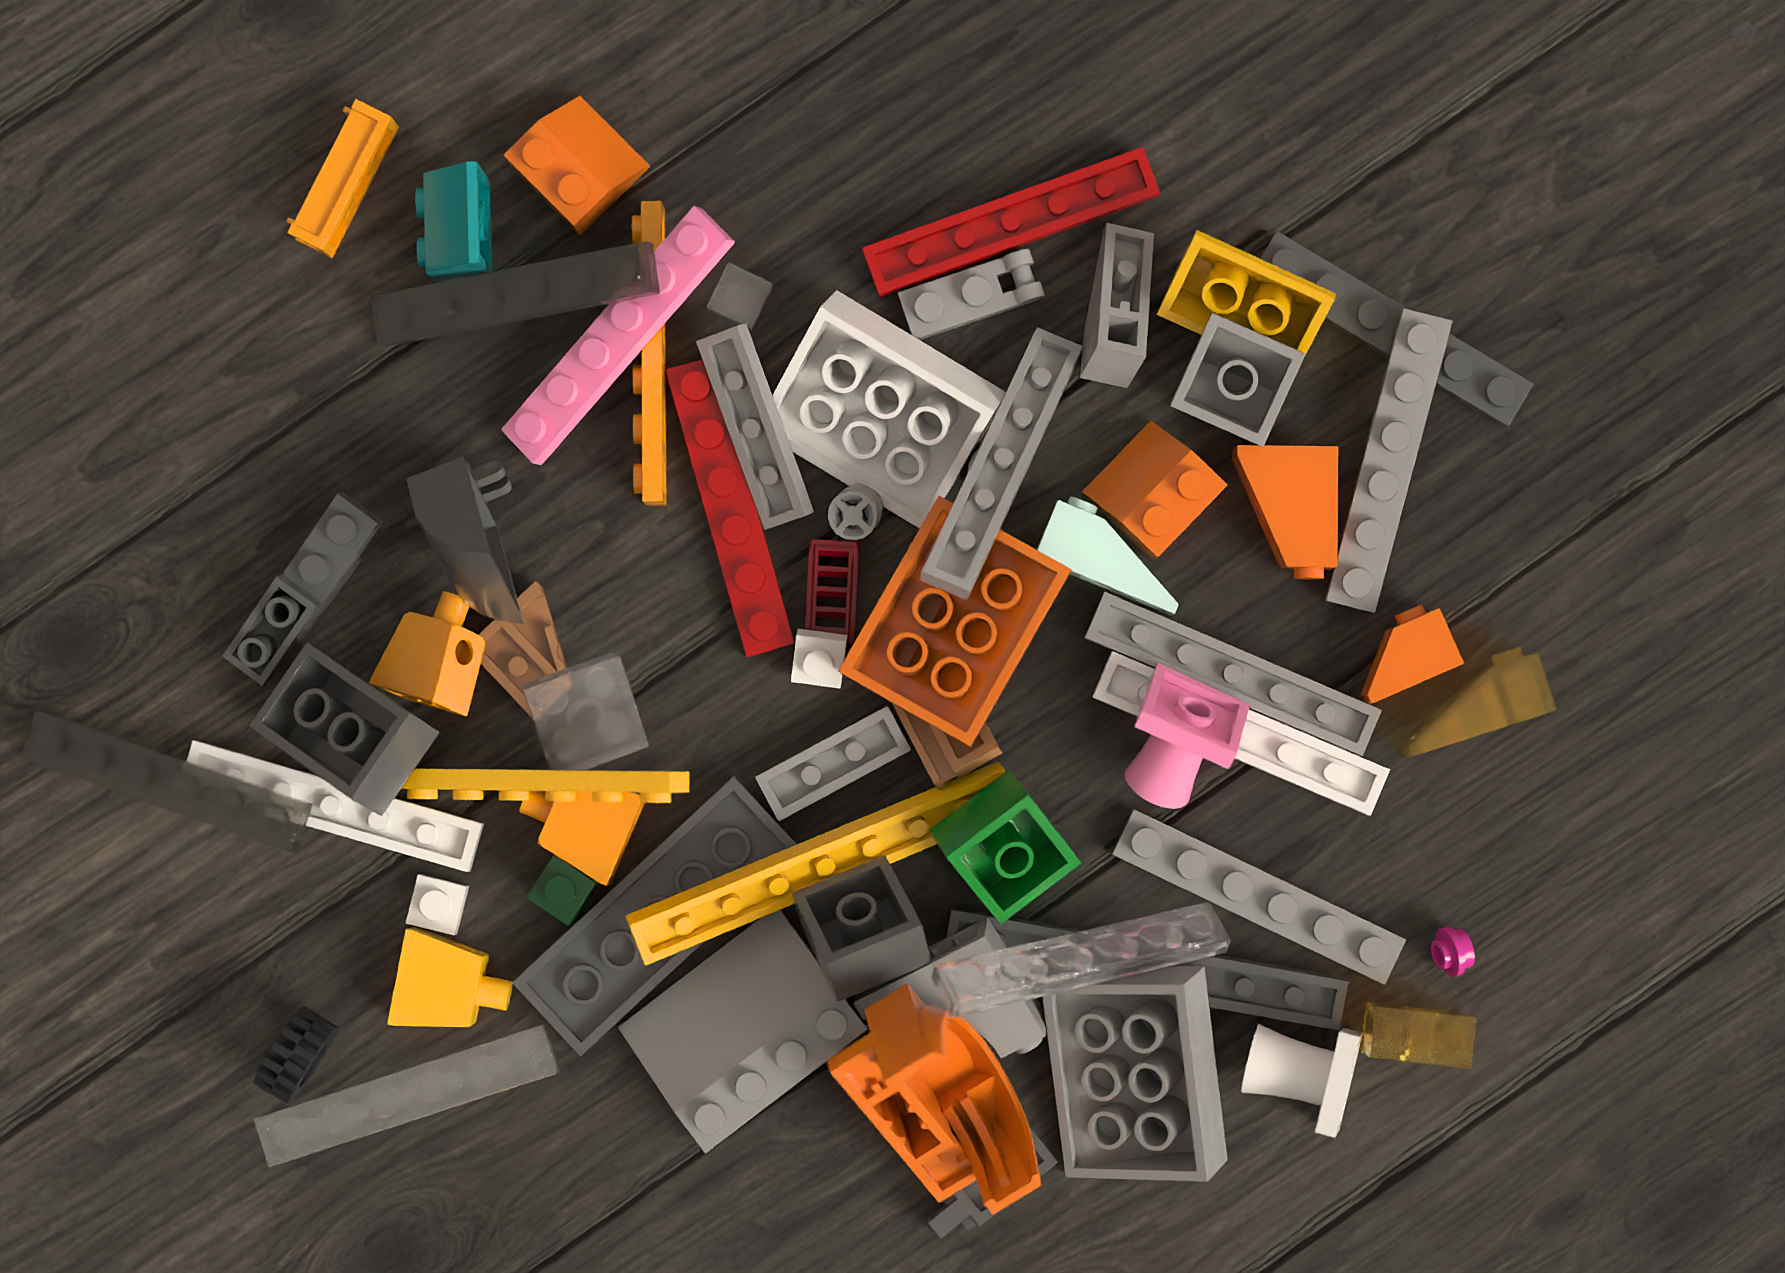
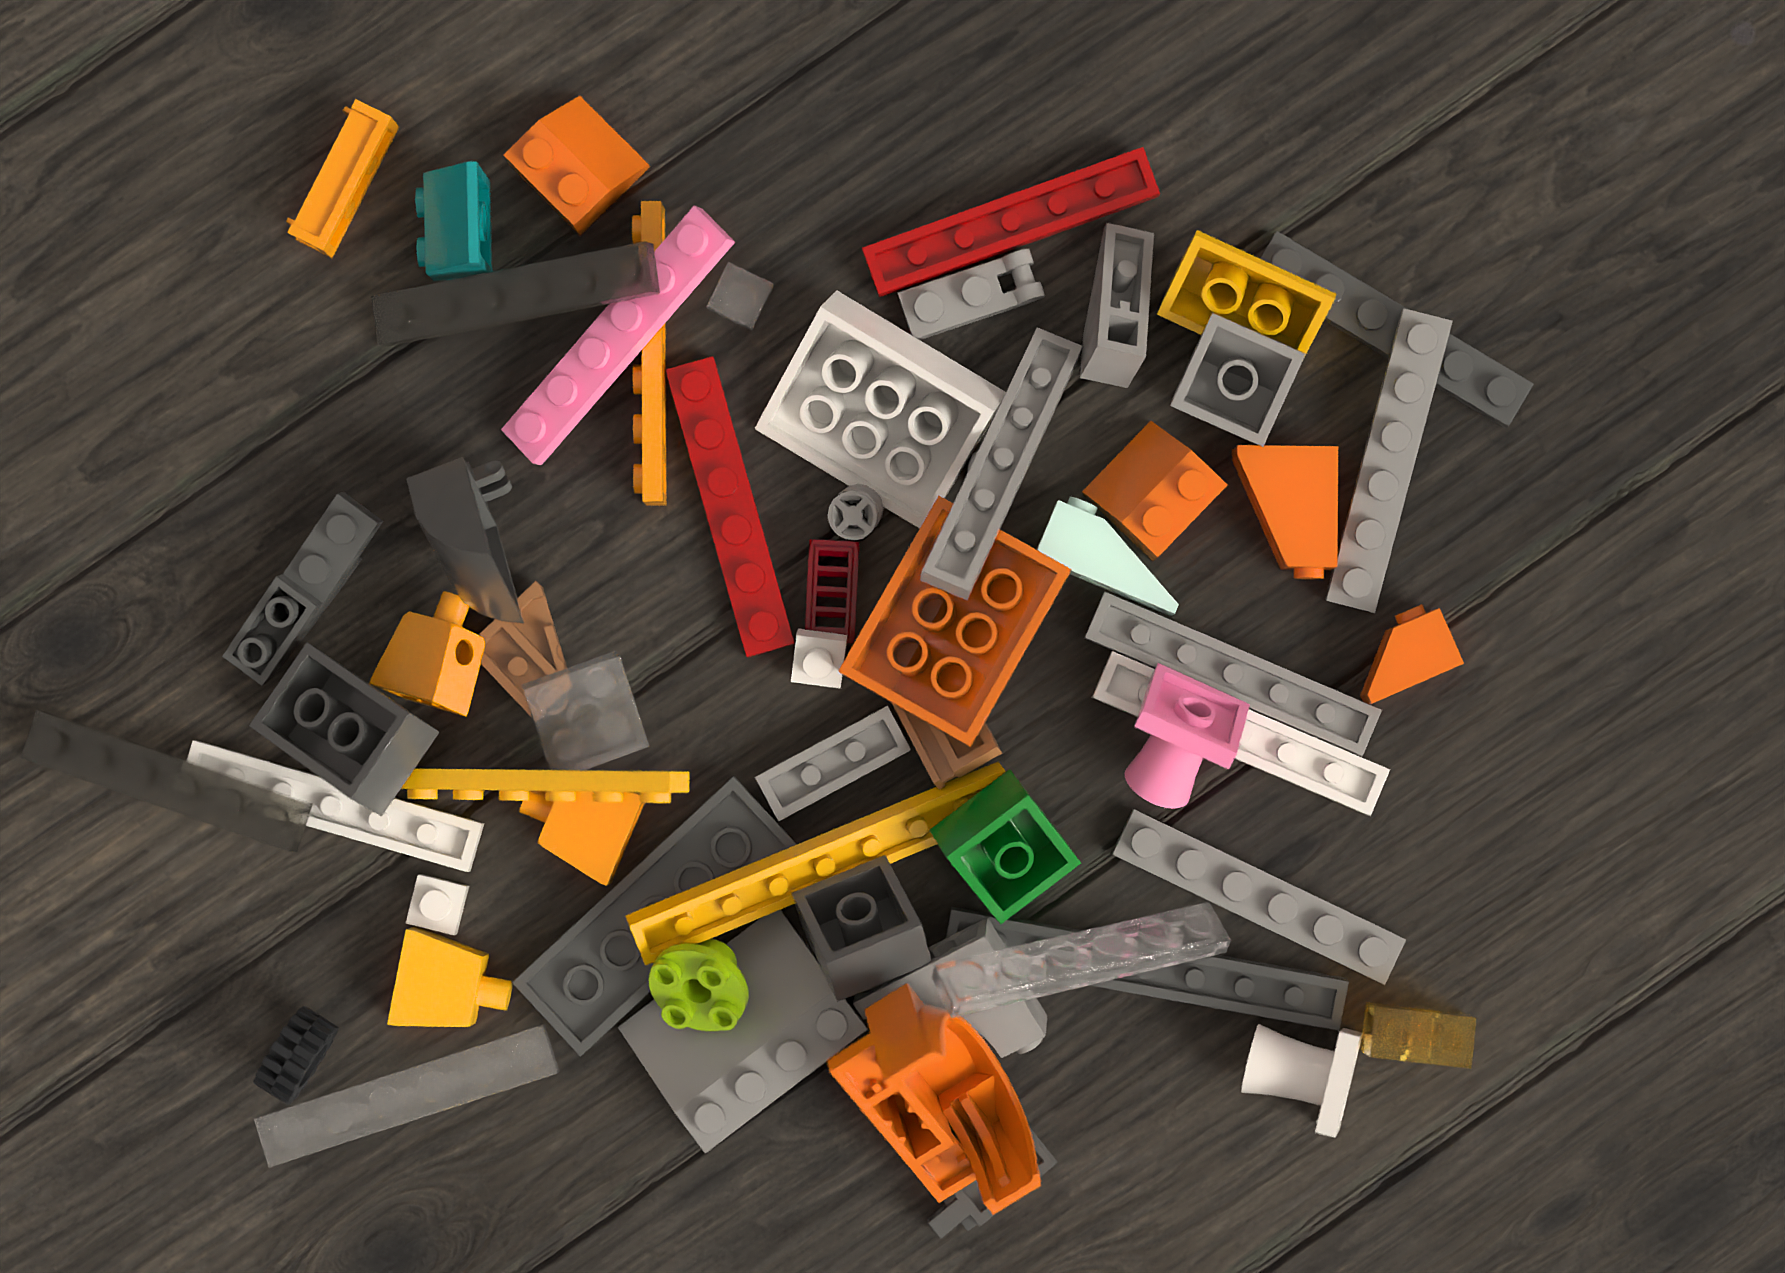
(562, 890): dark green brick -> none
(699, 986): none -> lime plate
(755, 426): light grey plate -> none
(1137, 1077): light grey slope -> none
(1452, 951): dark pink plate -> none
(1490, 700): clear yellow slope -> none

